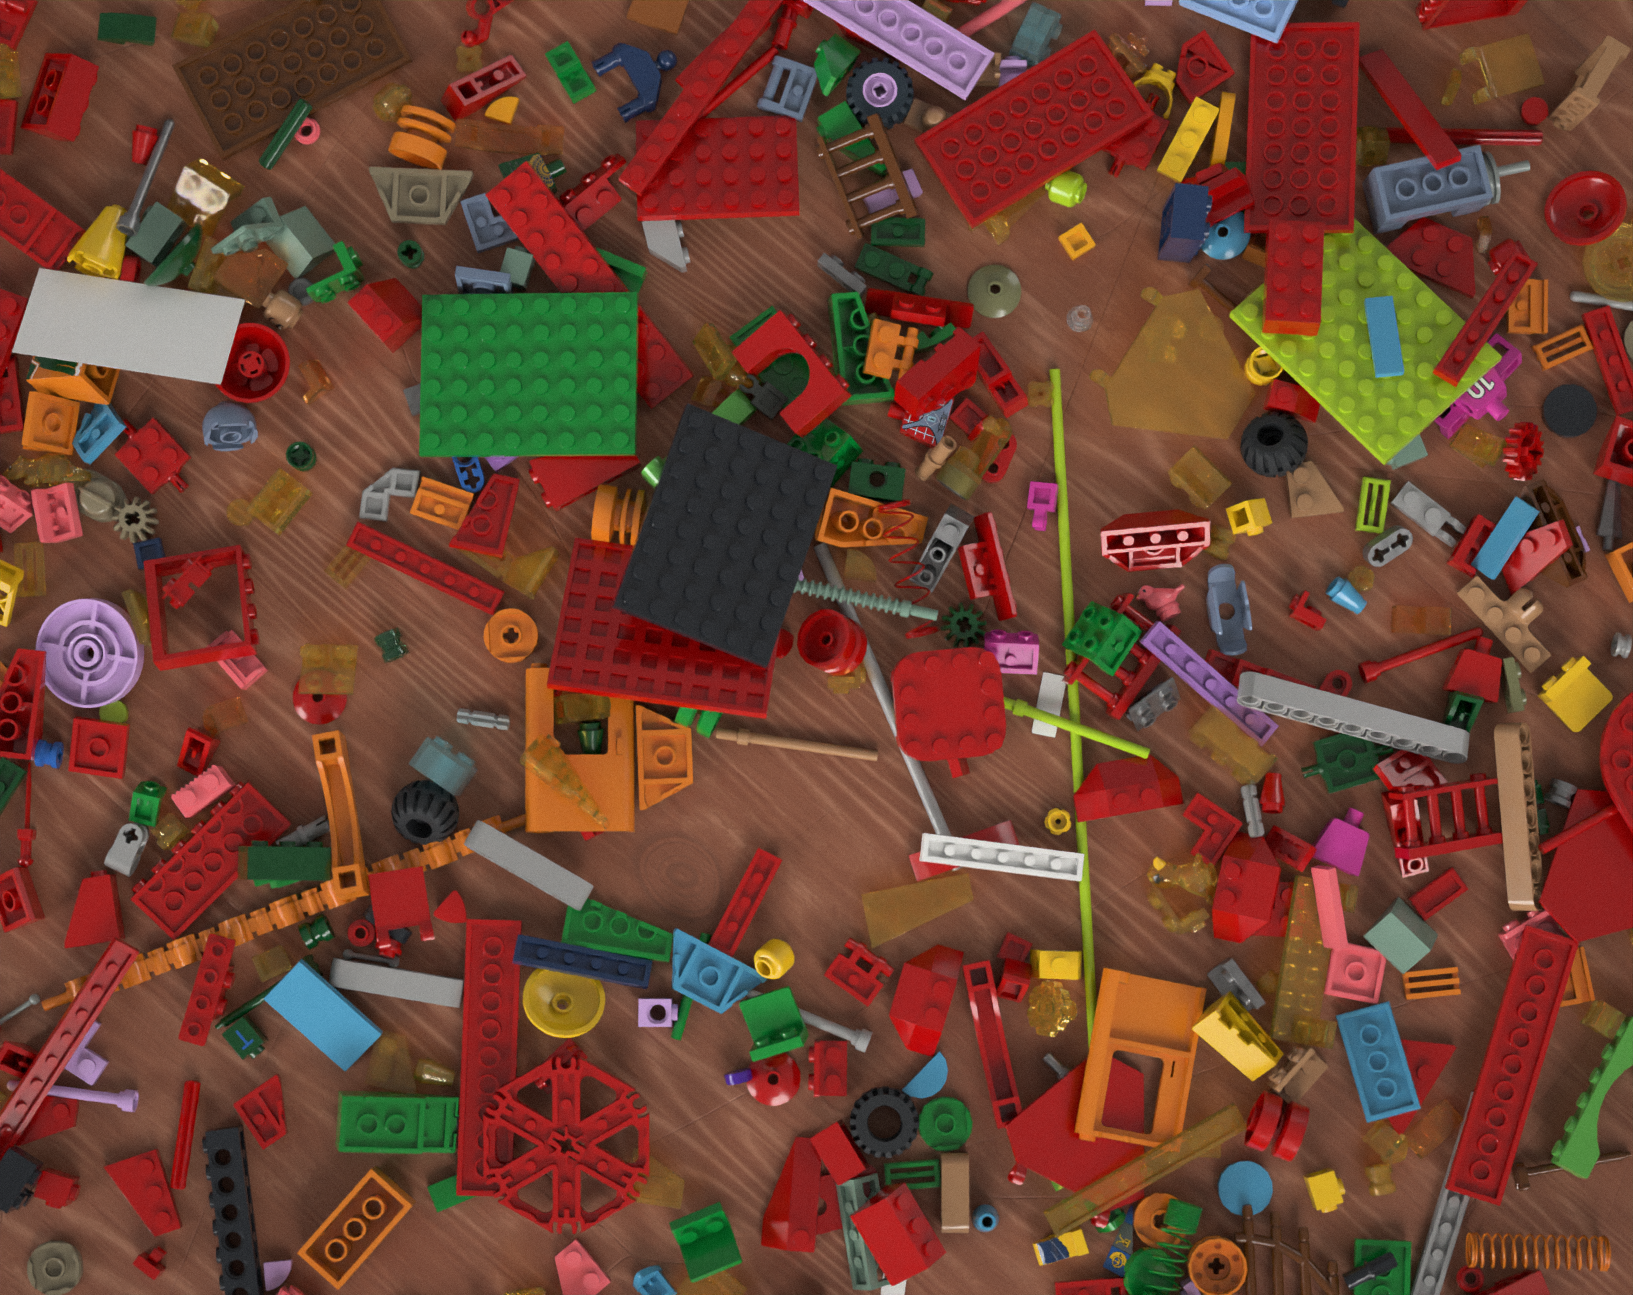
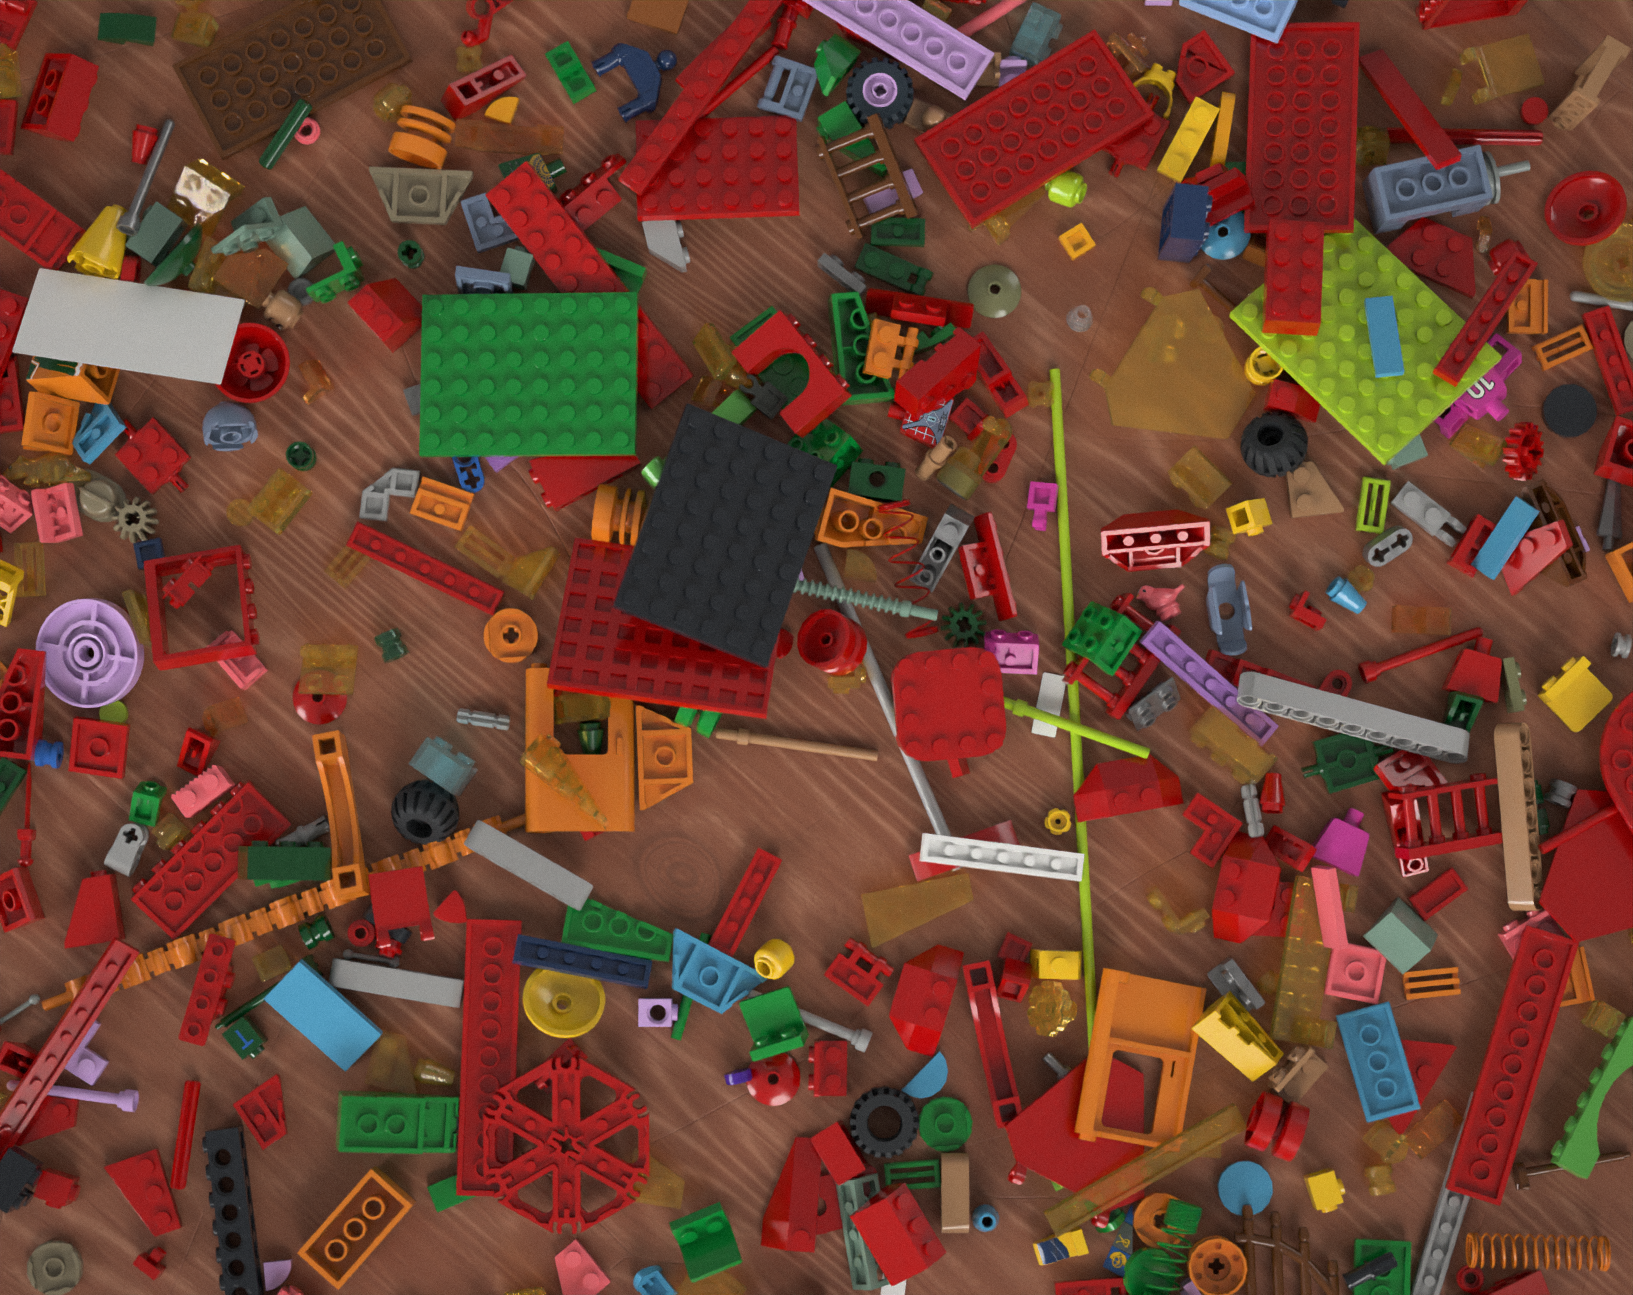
(489, 520): red wing -> none
(1192, 877): clear yellow animal -> none
(1508, 620): medium nougat plate -> none

